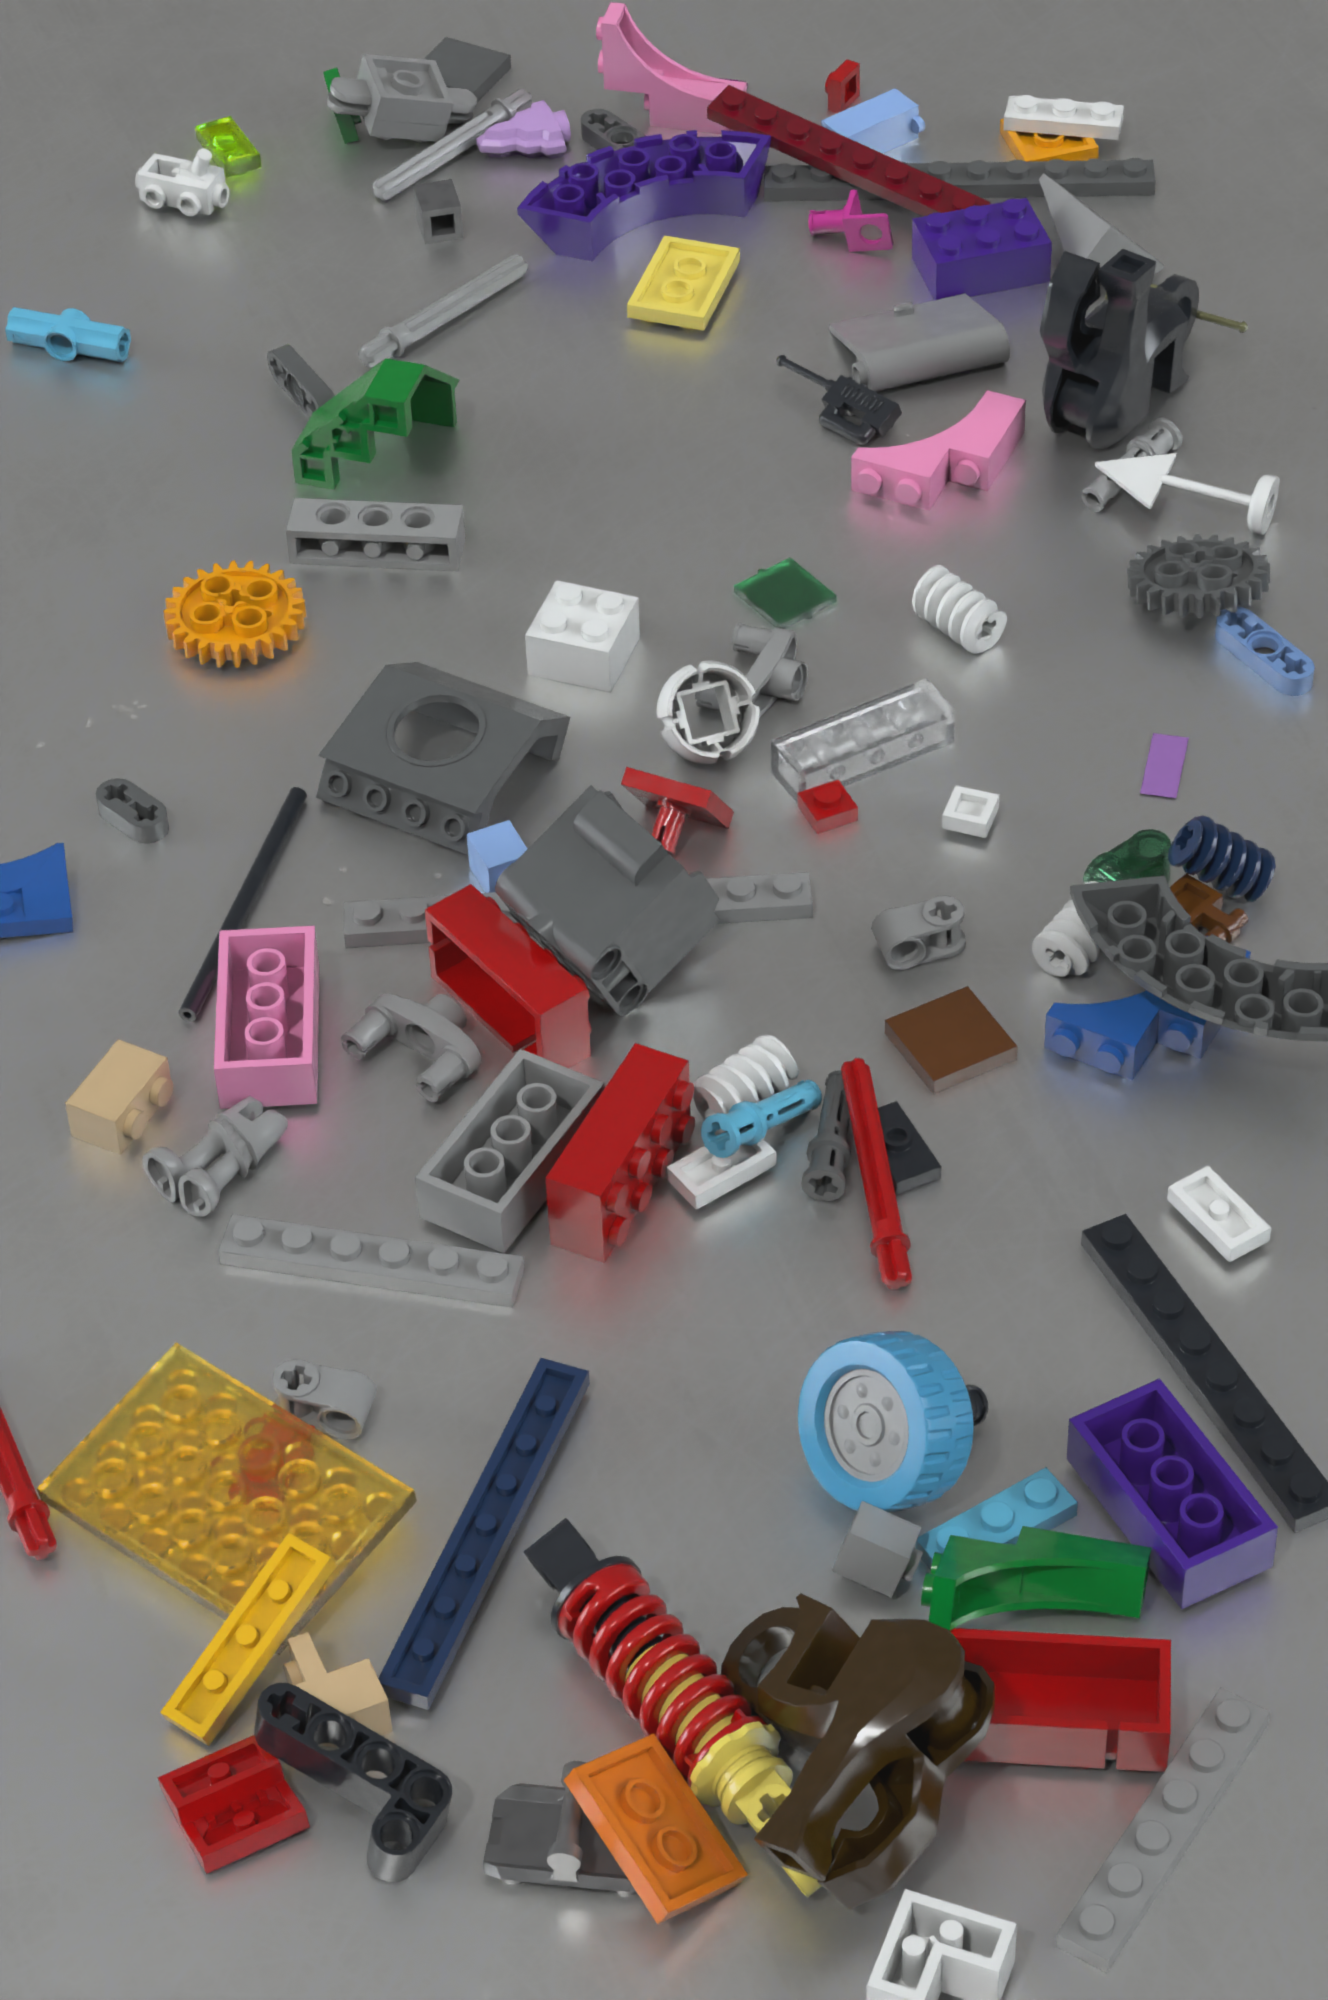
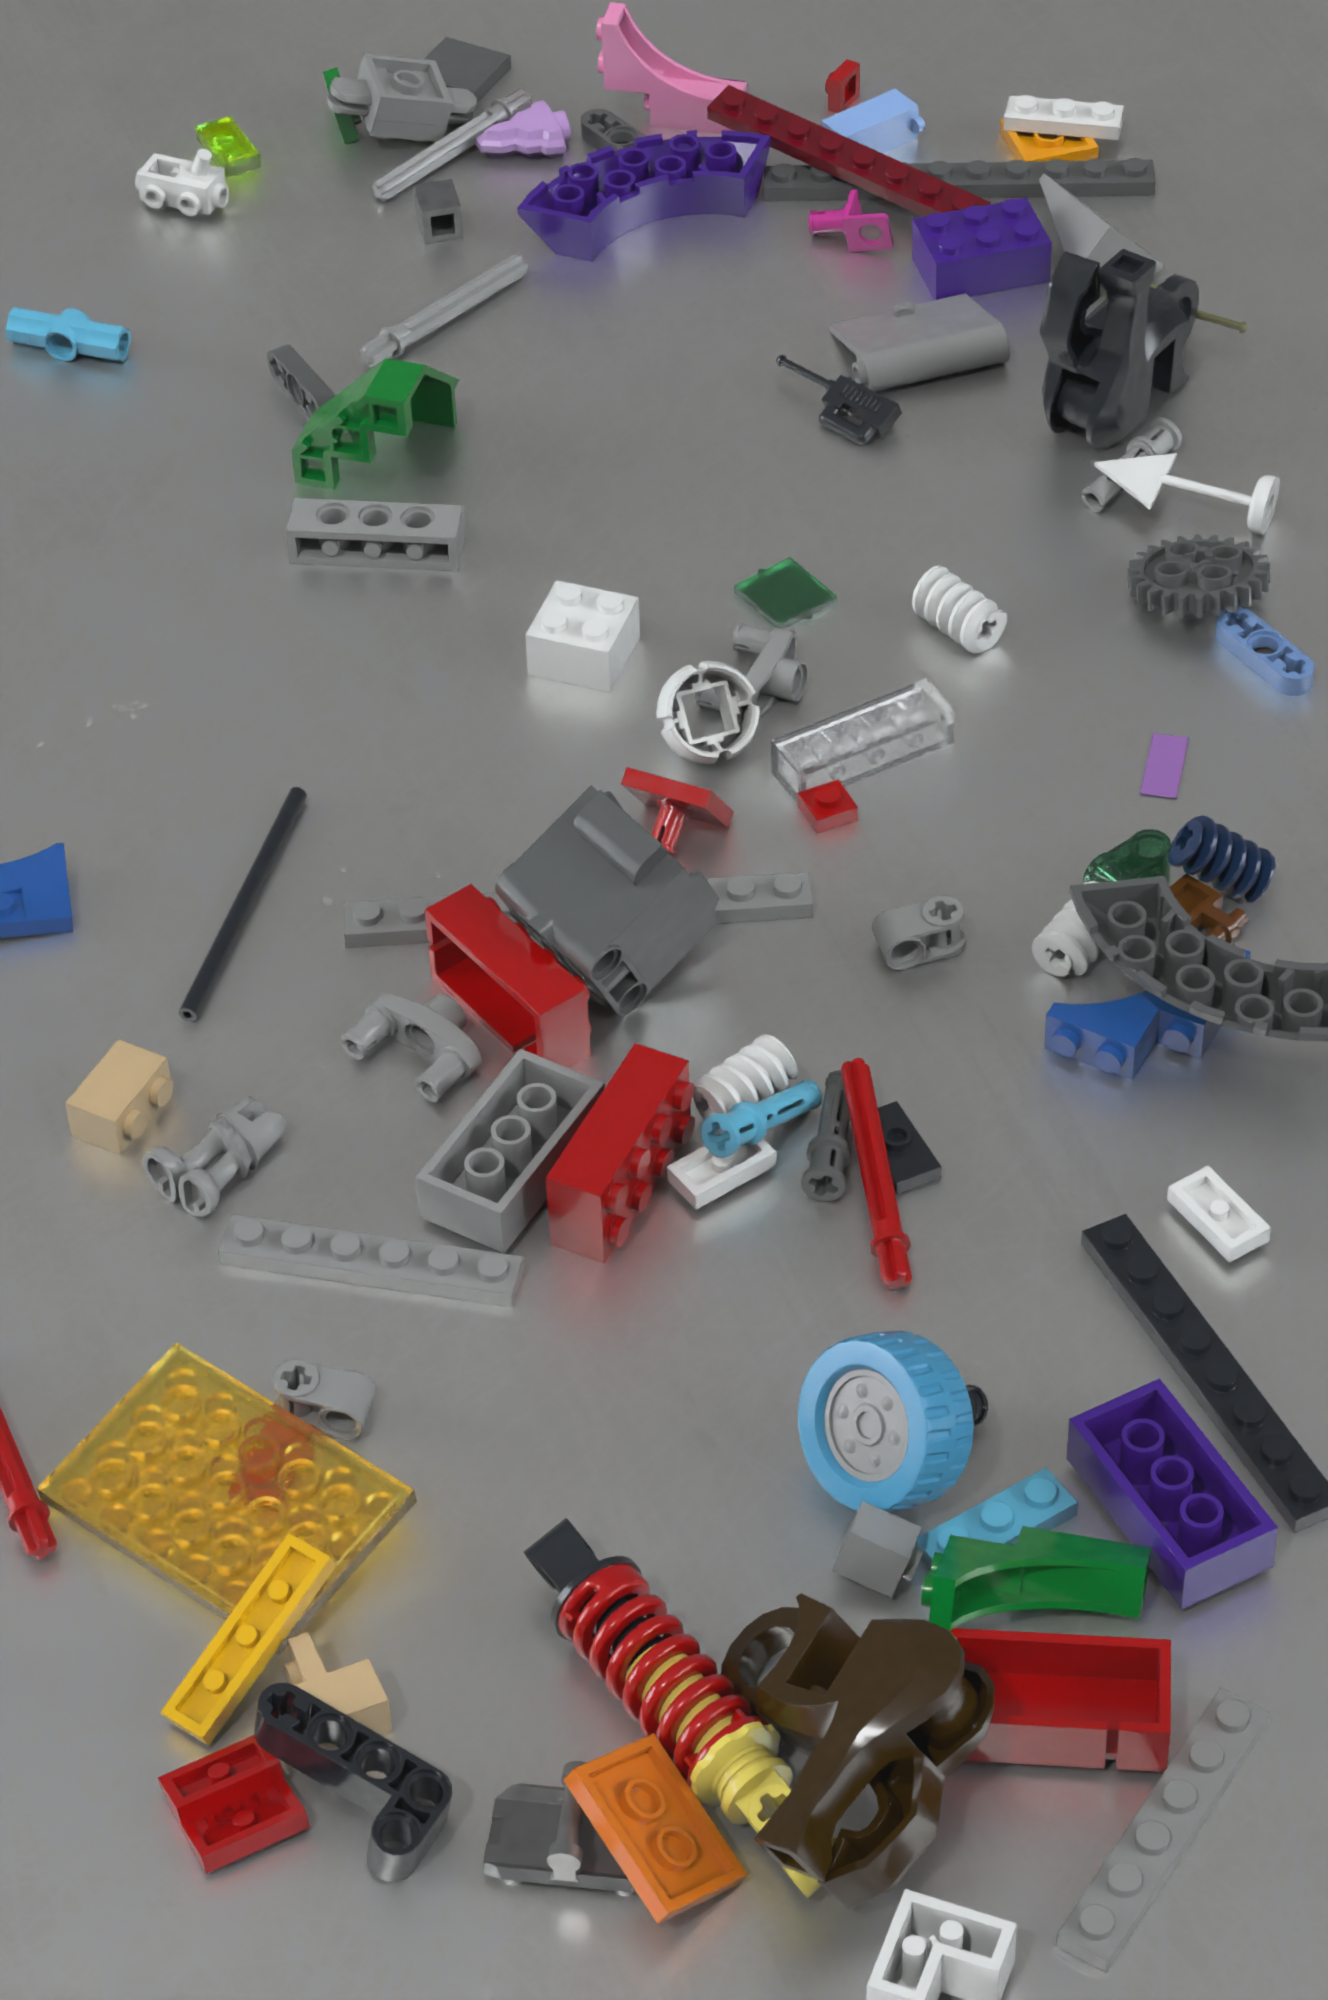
(126, 815): dark grey beam -> none
(235, 614): light orange gear -> none
(267, 1016): bright pink brick -> none
(438, 797): dark grey panel -> none
(483, 1534): dark blue plate -> none
(492, 852): light blue brick -> none
(683, 283): light yellow plate -> none
(950, 1040): reddish brown tile -> none
(963, 454): bright pink arch -> none
(970, 811): white plate -> none

